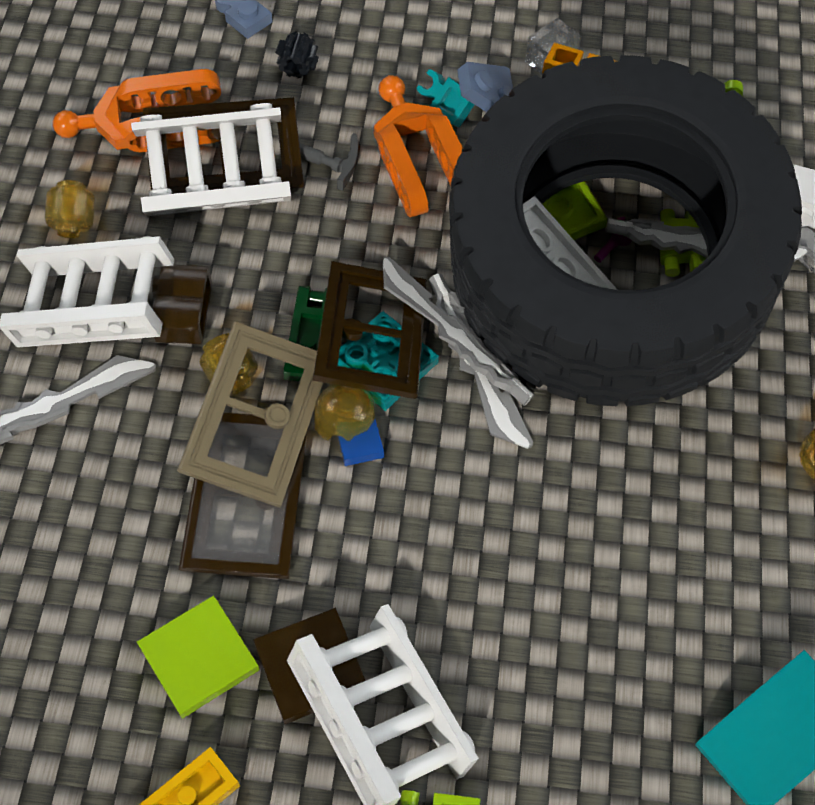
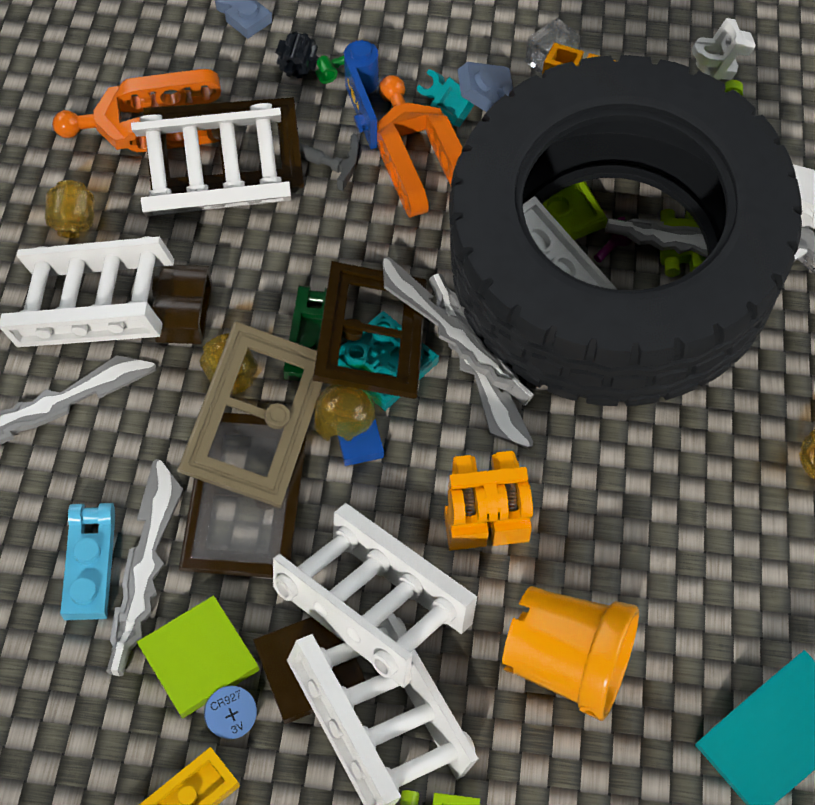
(88, 563): none -> medium azure plate
(143, 565): none -> light grey sword
(230, 712): none -> medium blue piece
(327, 68): none -> green hand
(362, 79): none -> blue door
(385, 557): none -> white fence
(487, 500): none -> light orange hips
(572, 647): none -> light orange piece
(732, 41): none -> white hips

